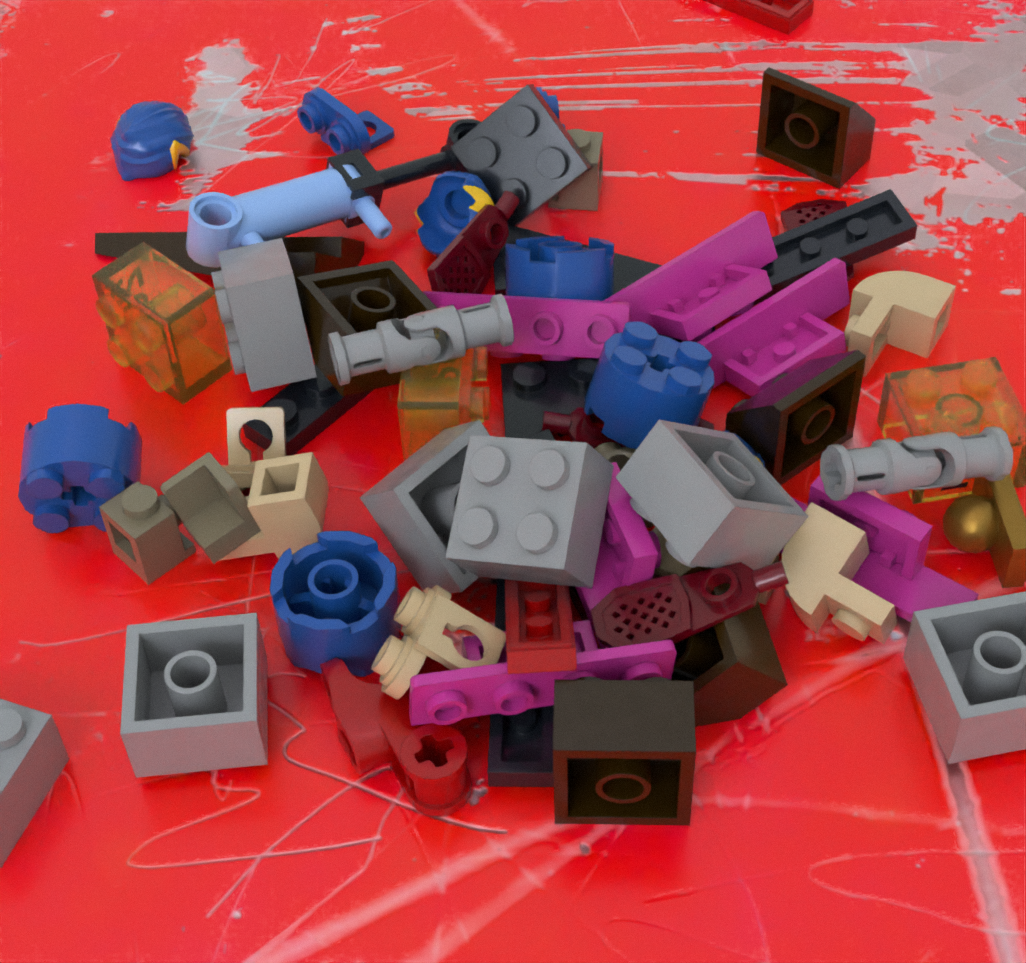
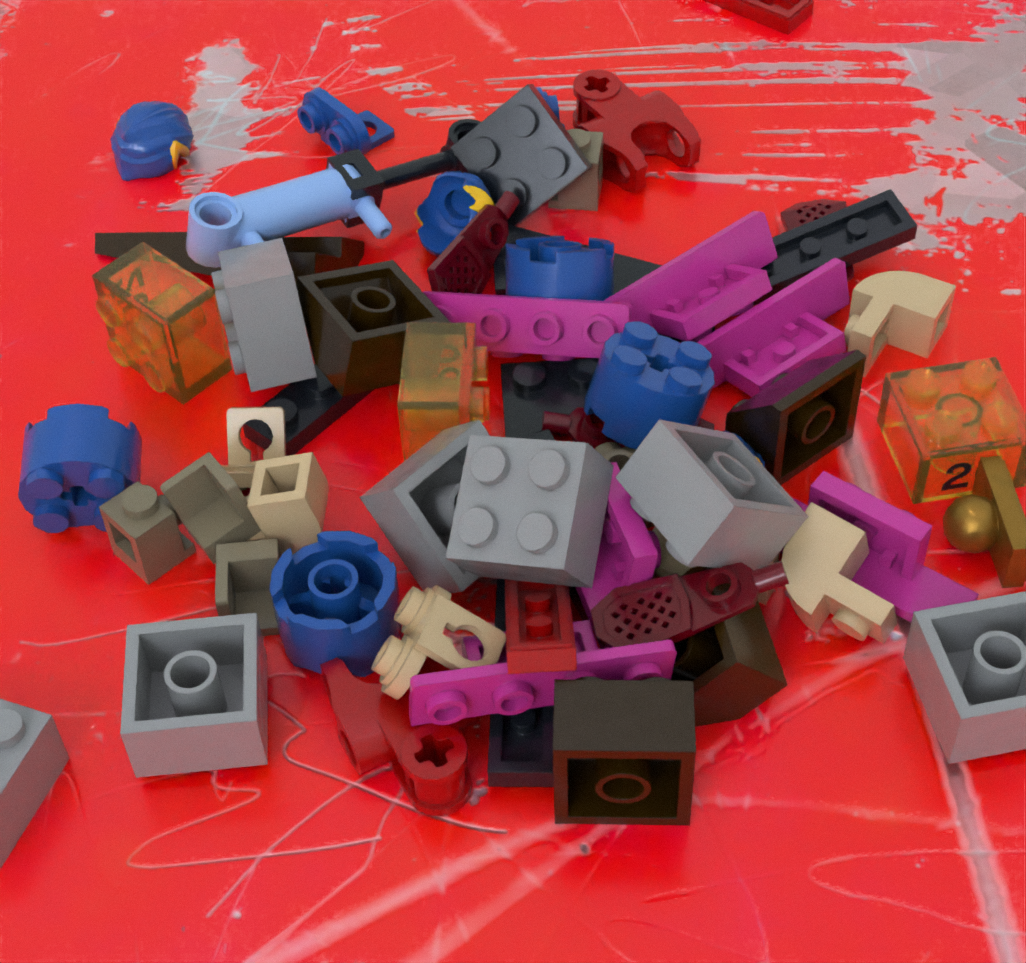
(245, 580): none -> dark tan panel
(412, 342): light grey piece -> none
(632, 127): none -> red piece
(812, 129): dark brown slope -> none
(916, 463): light grey piece -> none

